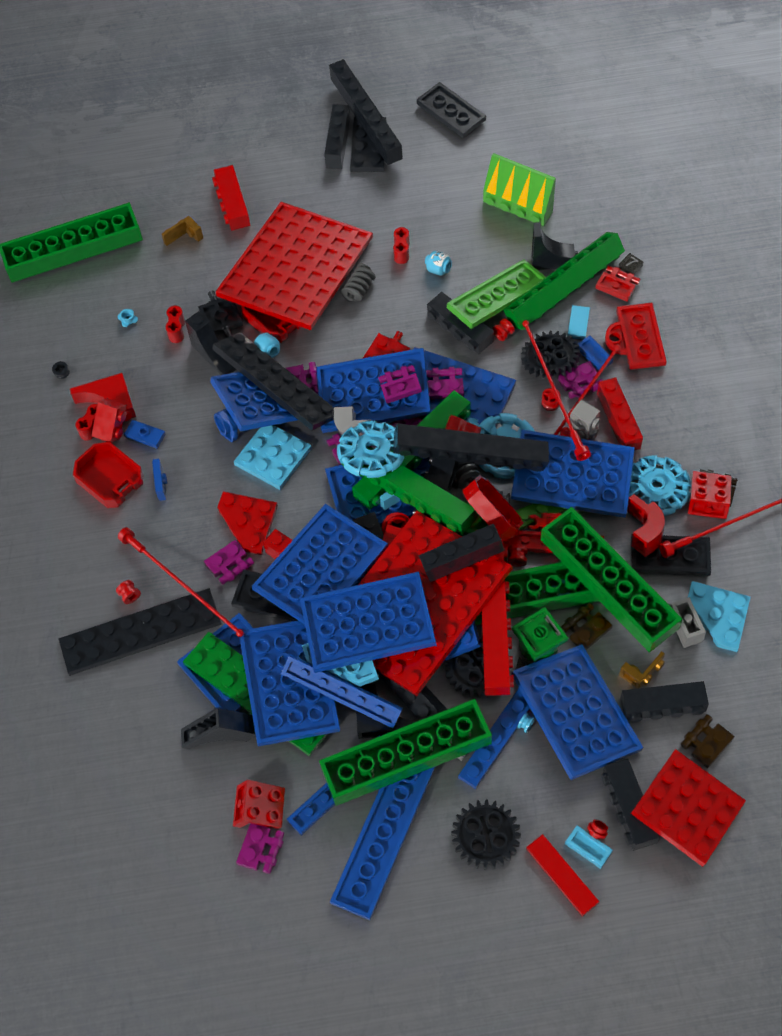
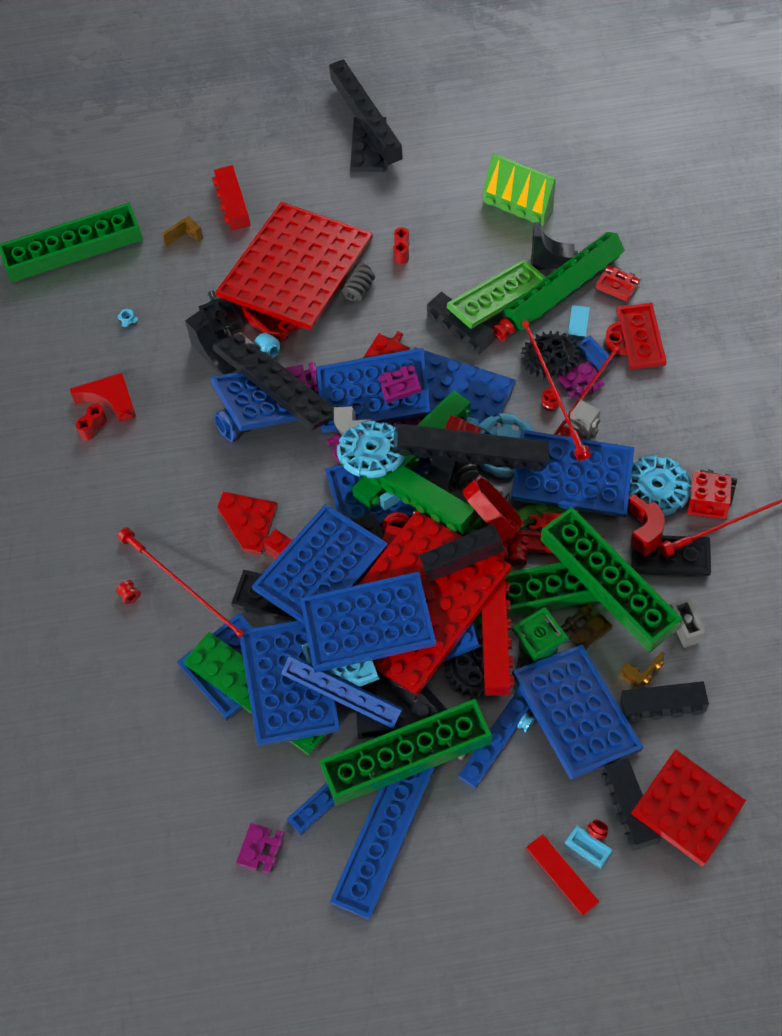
(66, 371): black bush -> none
(104, 471): red piece -> none
(109, 420): red brick -> none
(137, 632): black plate -> none
(144, 434): blue plate -> none
(159, 479): blue plate -> none
(175, 324): red axle -> none
(218, 726): black arch -> none
(225, 559): magenta plate -> none
(258, 804): red bracket -> none
(272, 455): medium azure plate -> none
(337, 136): black brick -> none
(438, 263): medium azure head -> none
(442, 388): magenta plate -> none
(451, 109): black plate -> none
(504, 830): black gear -> none
(619, 413): red brick -> none
(631, 264): clear smoke tile -> none
(713, 744): dark brown plate -> none
(720, 613): medium azure plate -> none

